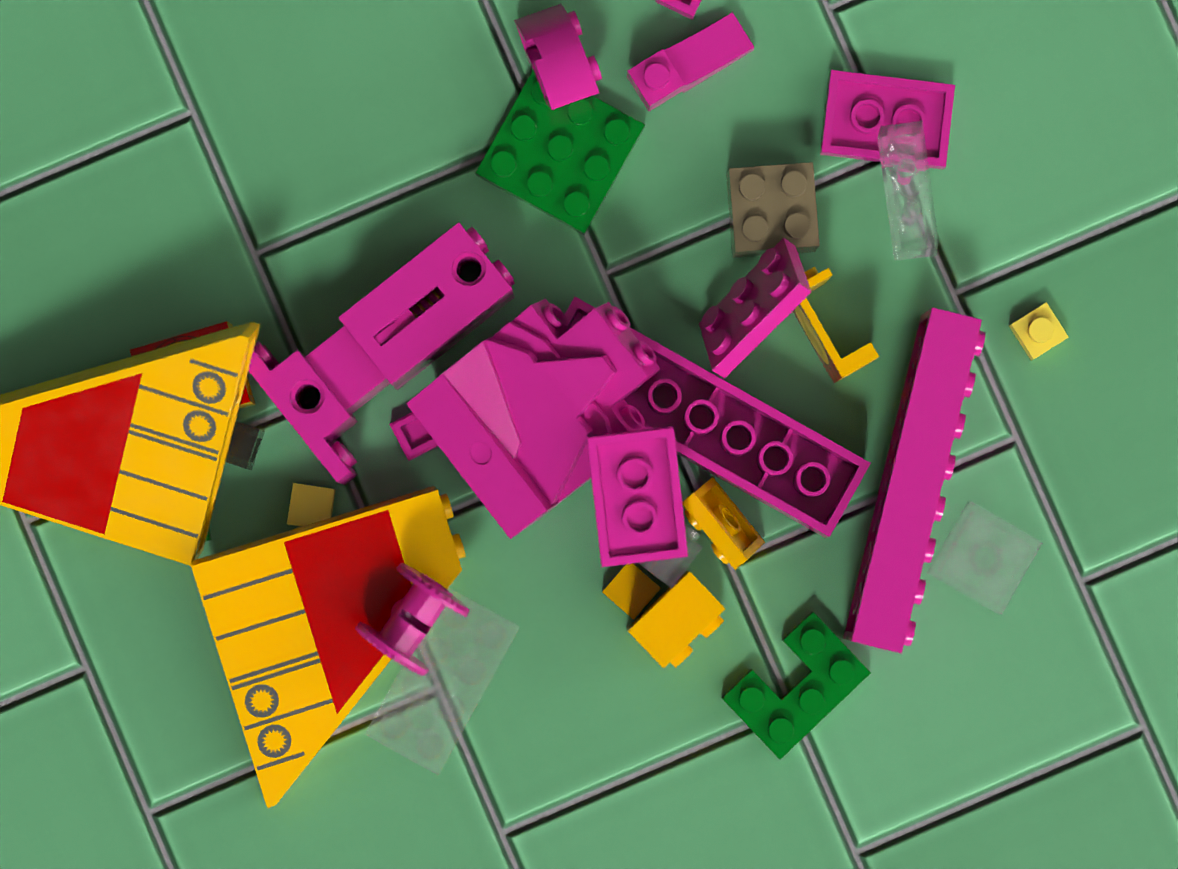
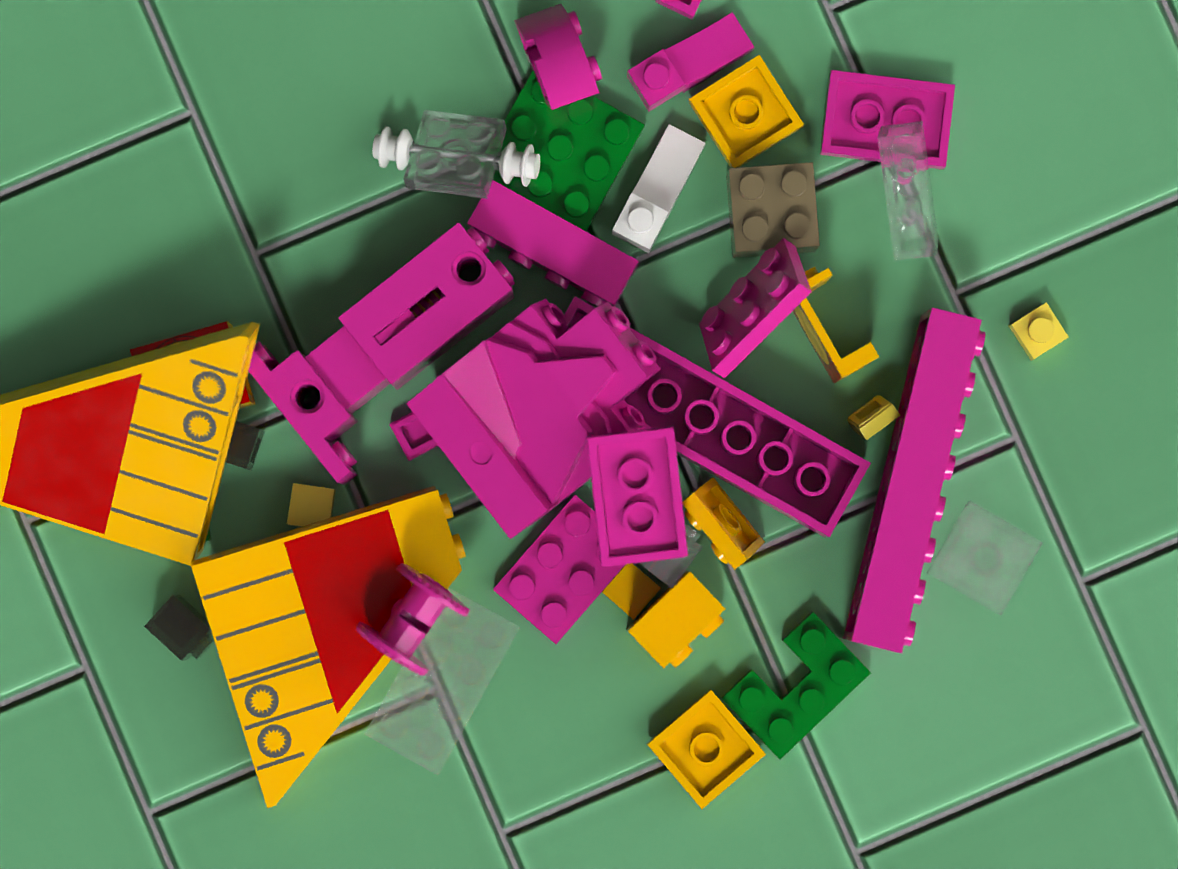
(181, 628): none -> clear smoke brick
(455, 154): none -> clear plate
(553, 245): none -> dark pink brick
(559, 572): none -> dark pink plate
(658, 188): none -> white slope
(706, 749): none -> yellow plate
(746, 112): none -> yellow plate
(873, 417): none -> light yellow tile

